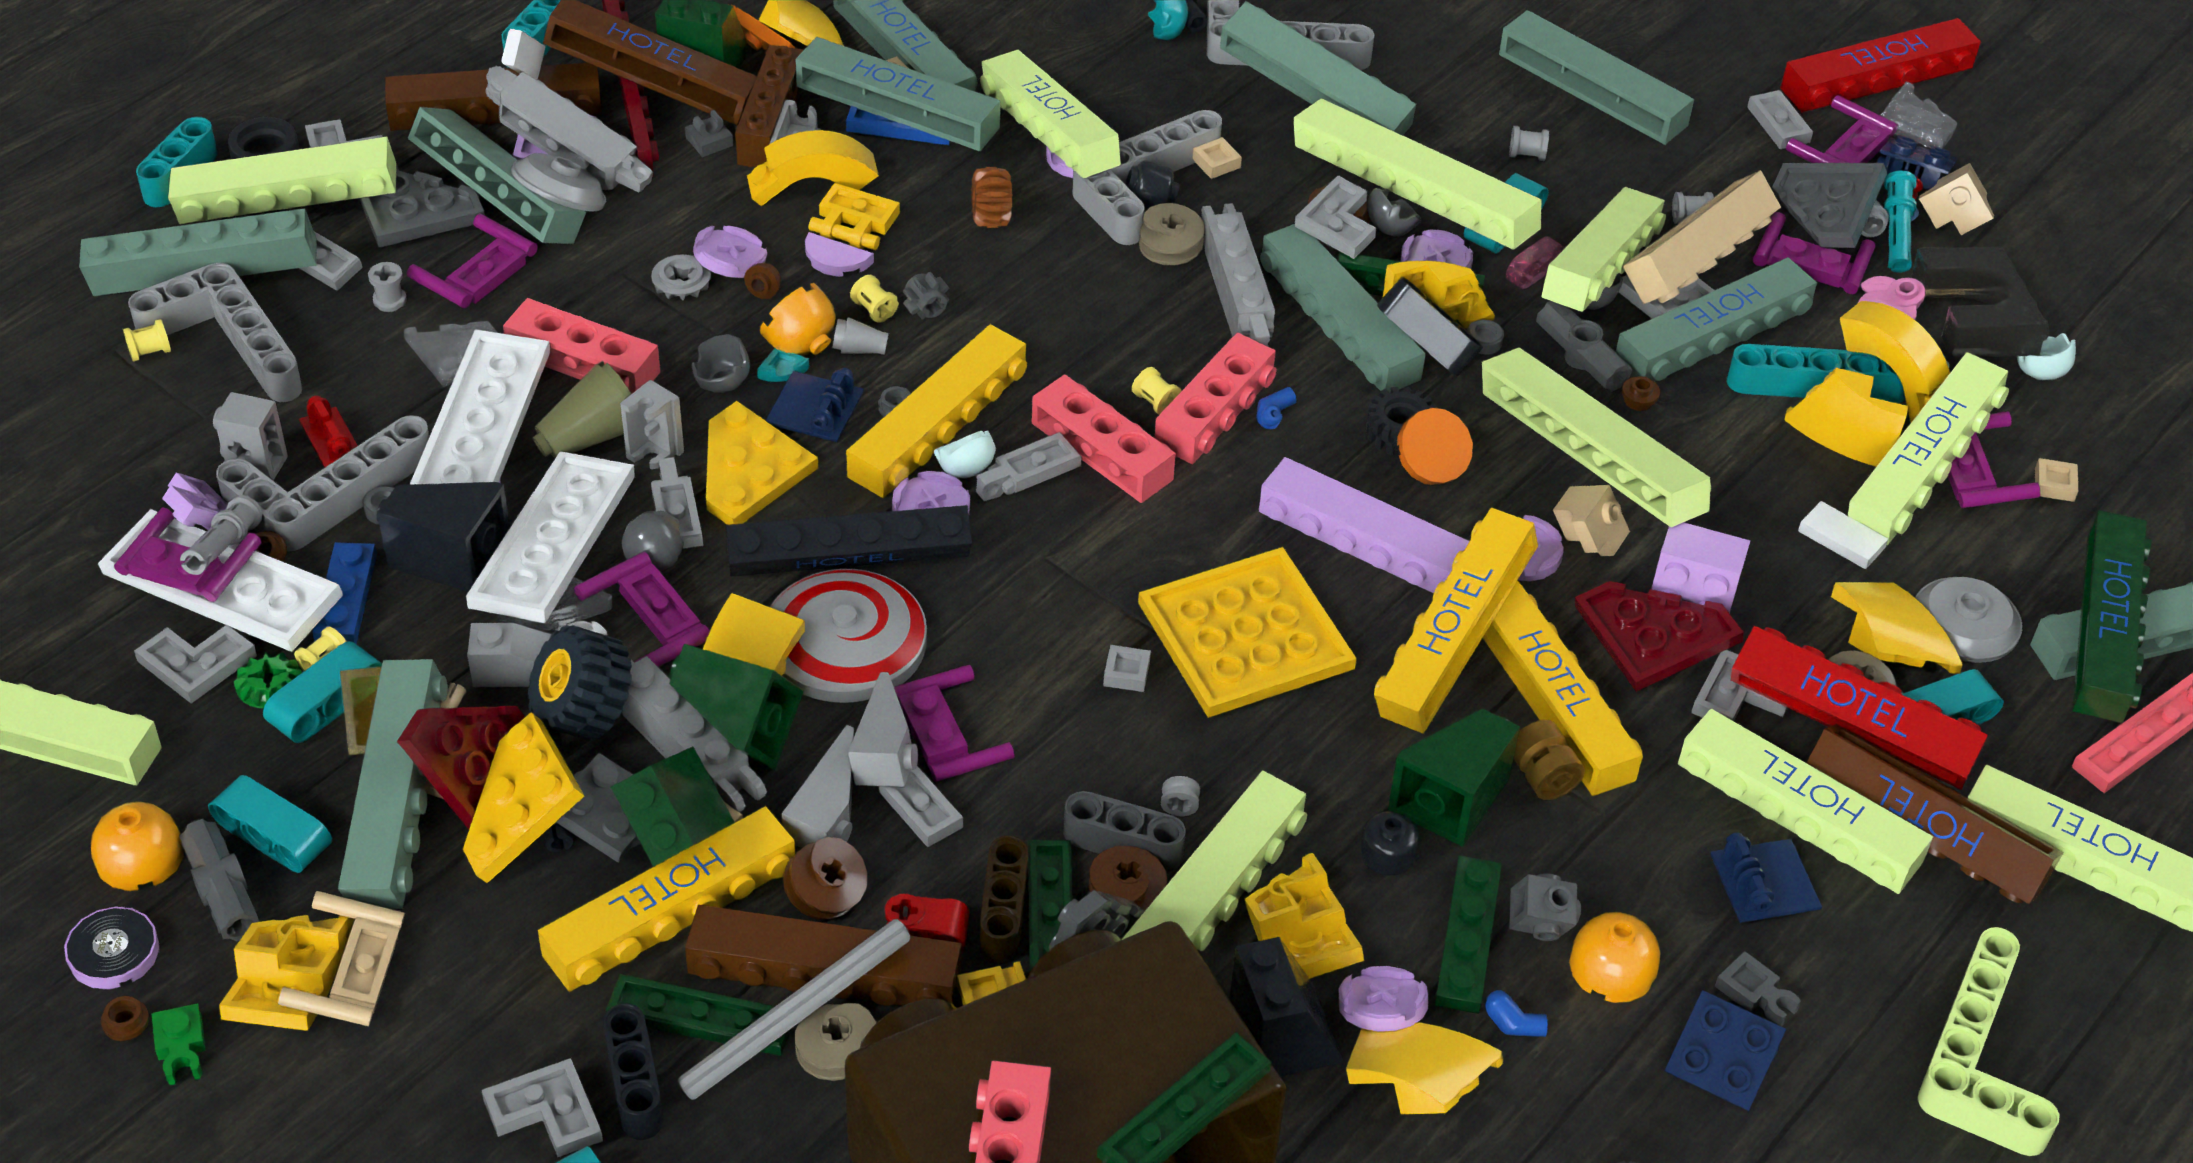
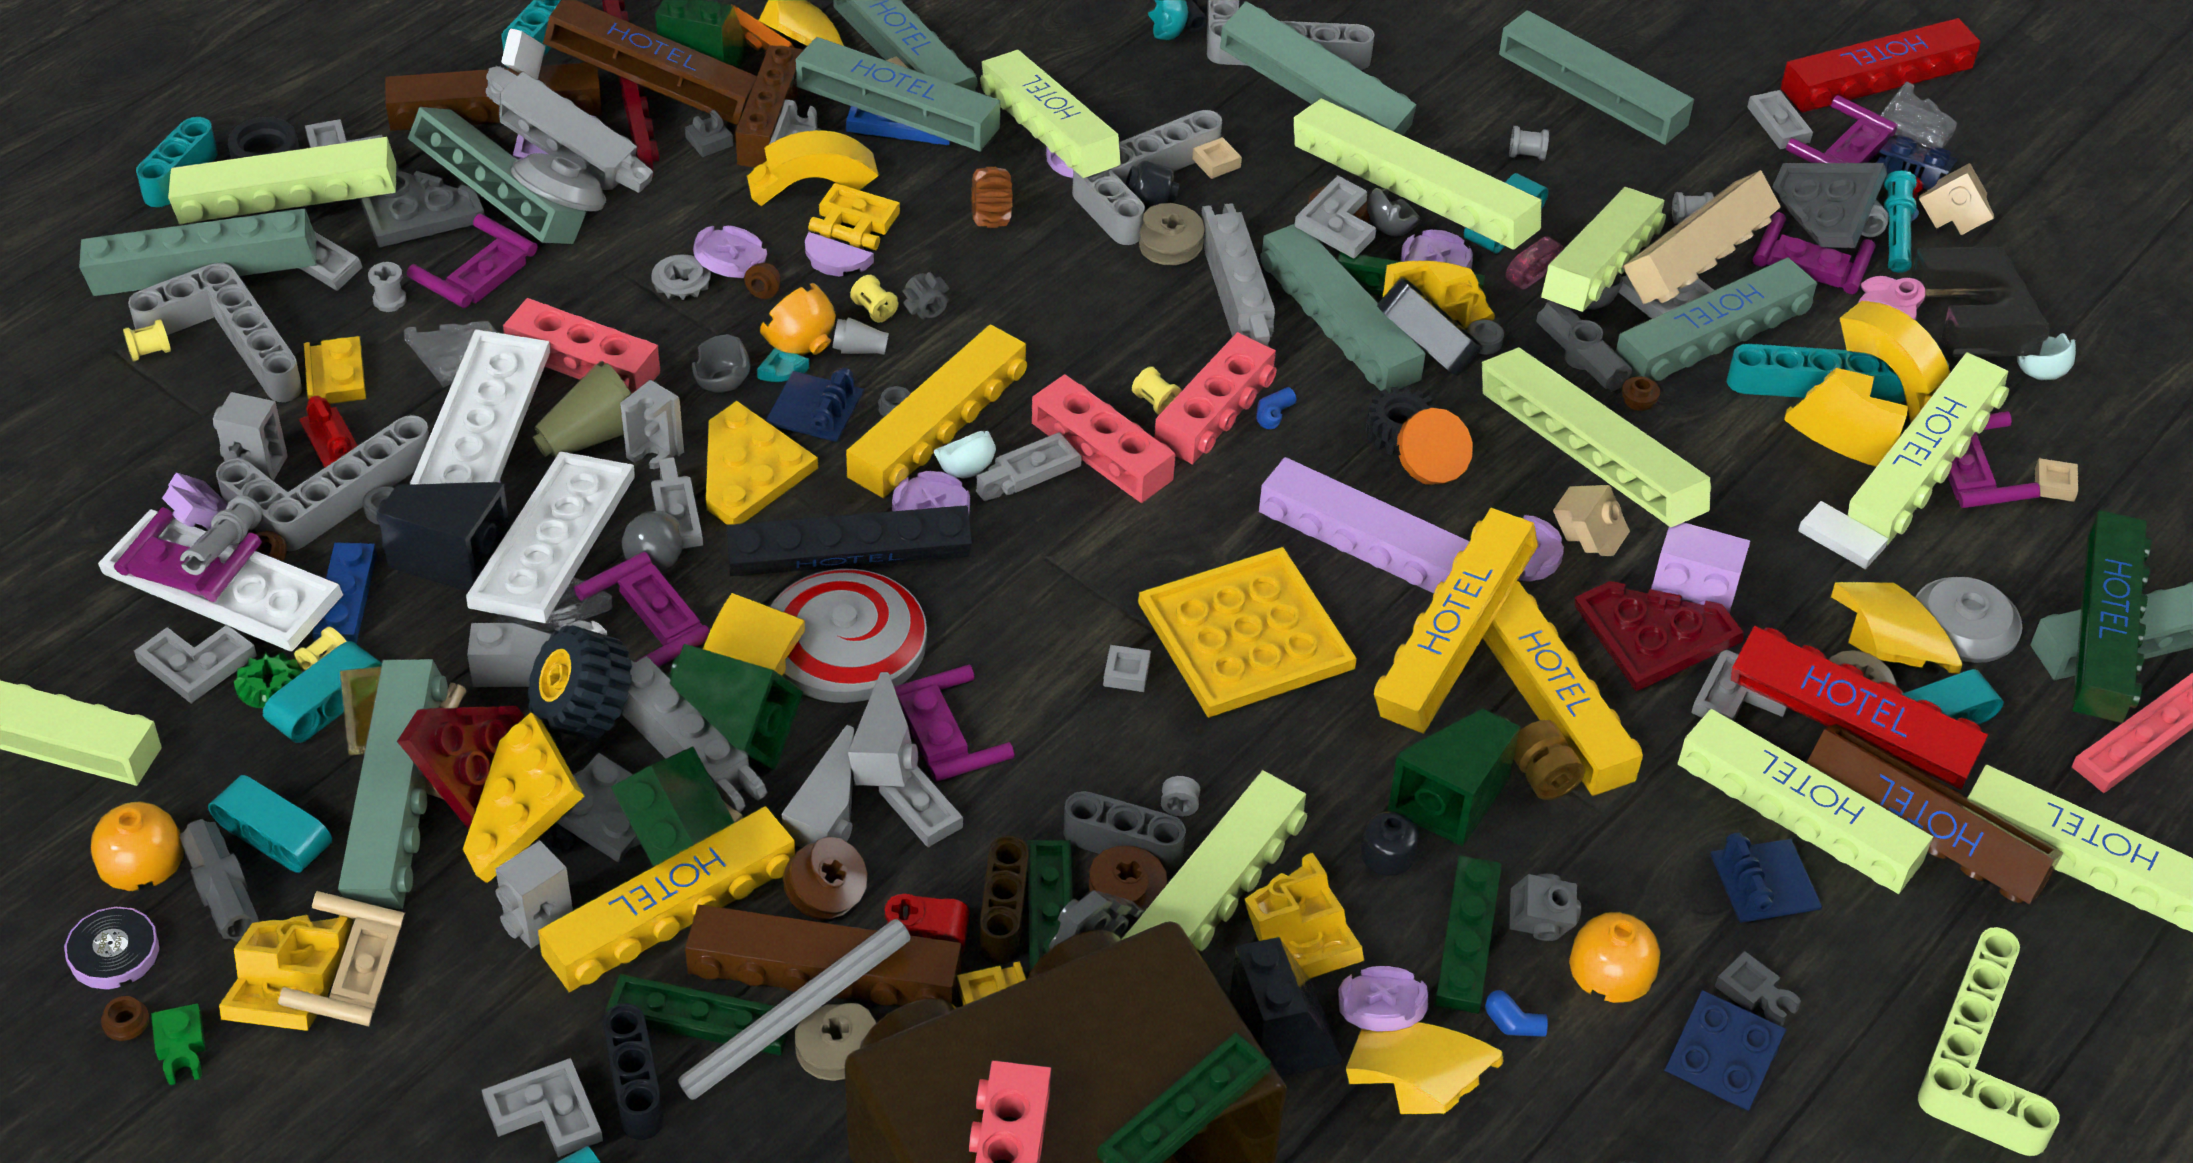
(335, 370): none -> yellow plate
(532, 892): none -> light grey brick

